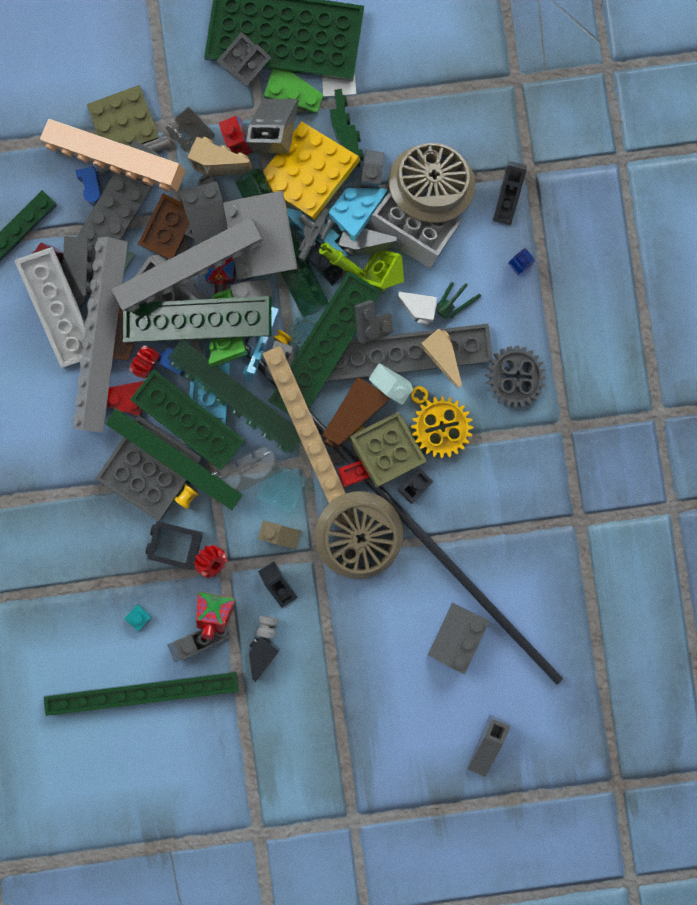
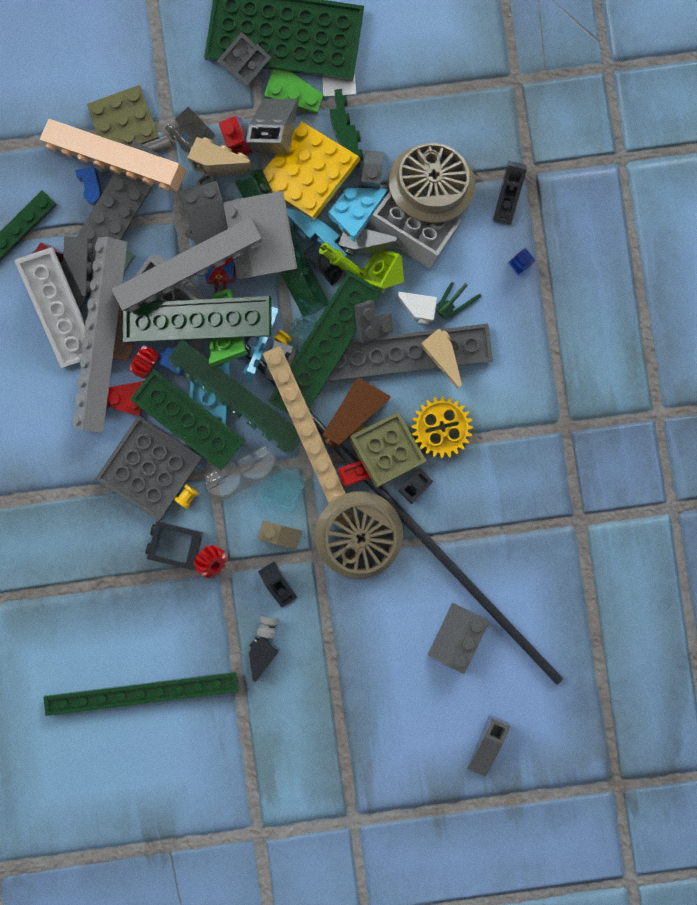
(138, 617): teal plate -> none
(165, 228): reddish brown plate -> none
(174, 459): dark green tile -> none
(194, 643): dark grey slope -> none
(213, 613): red torso -> none
(252, 289): light grey slope -> none
(312, 230): dark grey piece -> none
(391, 383): light aqua slope -> none
(416, 400): yellow bush -> none
(515, 358): dark grey gear -> none

